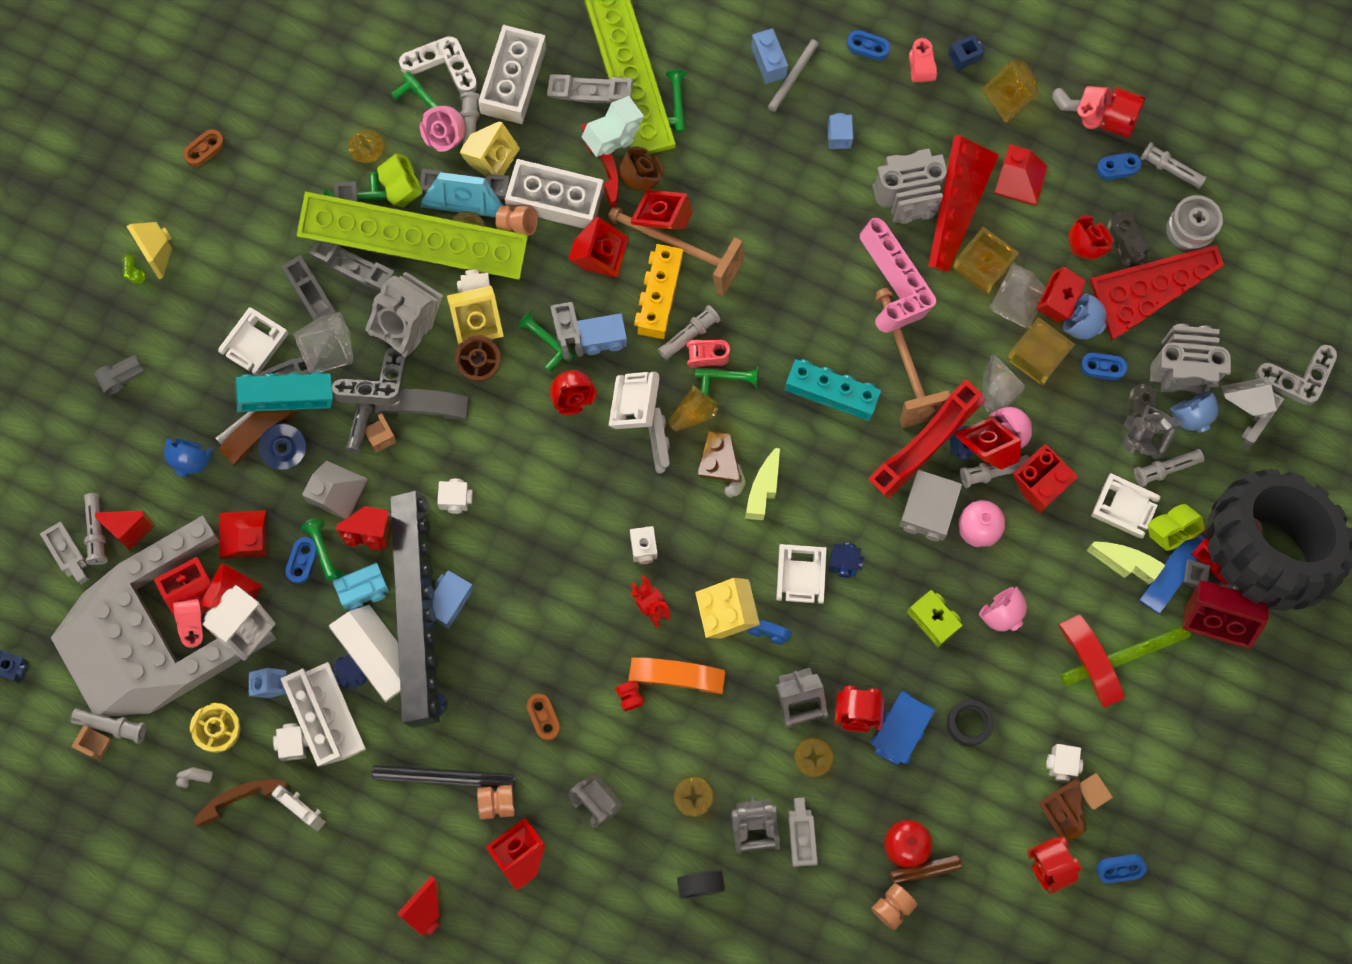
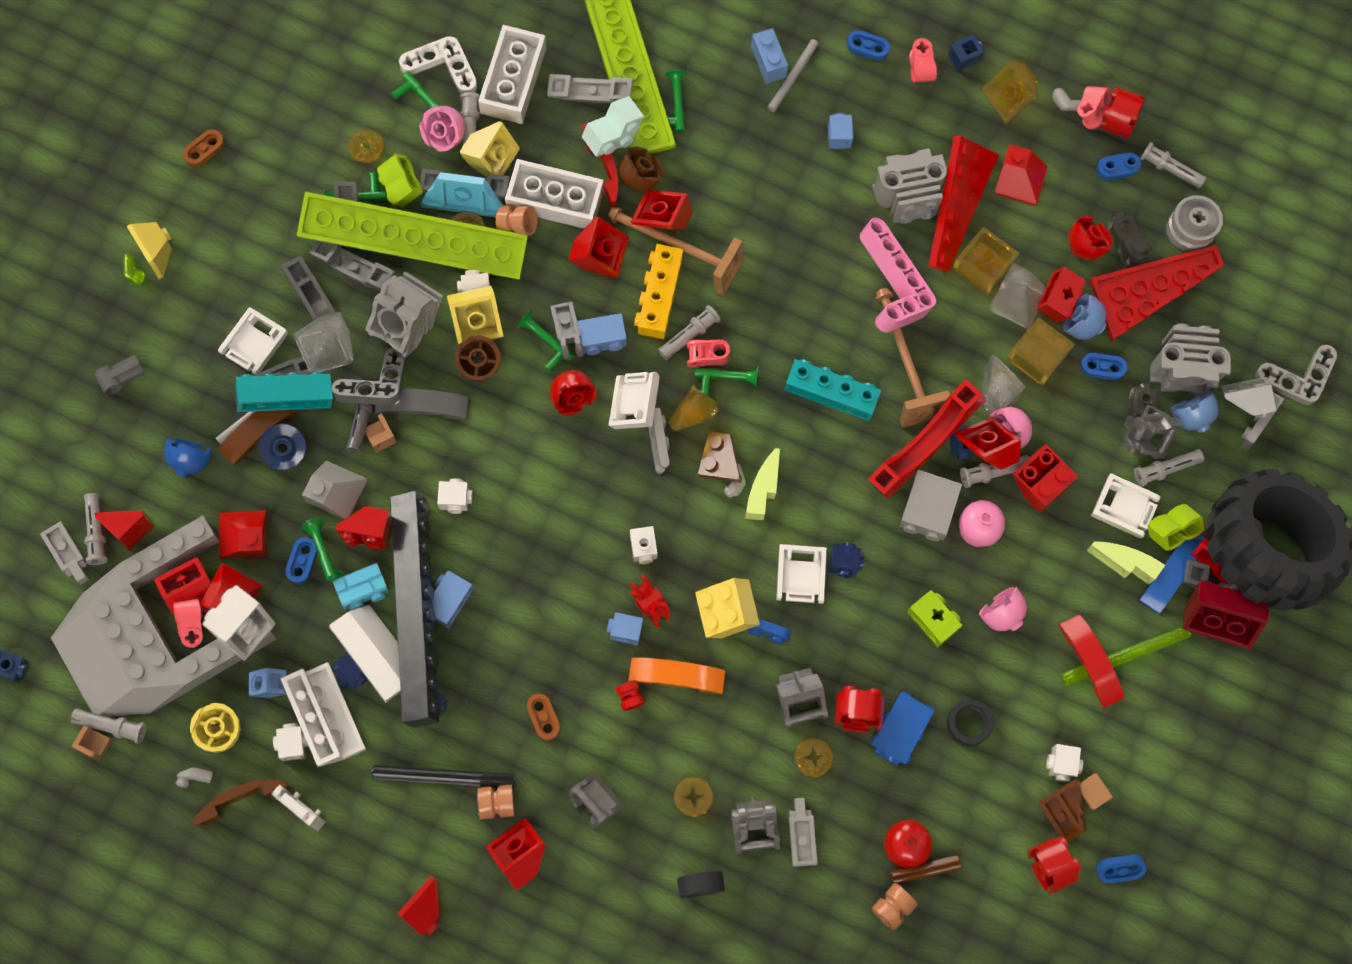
(625, 628): none -> medium blue brick

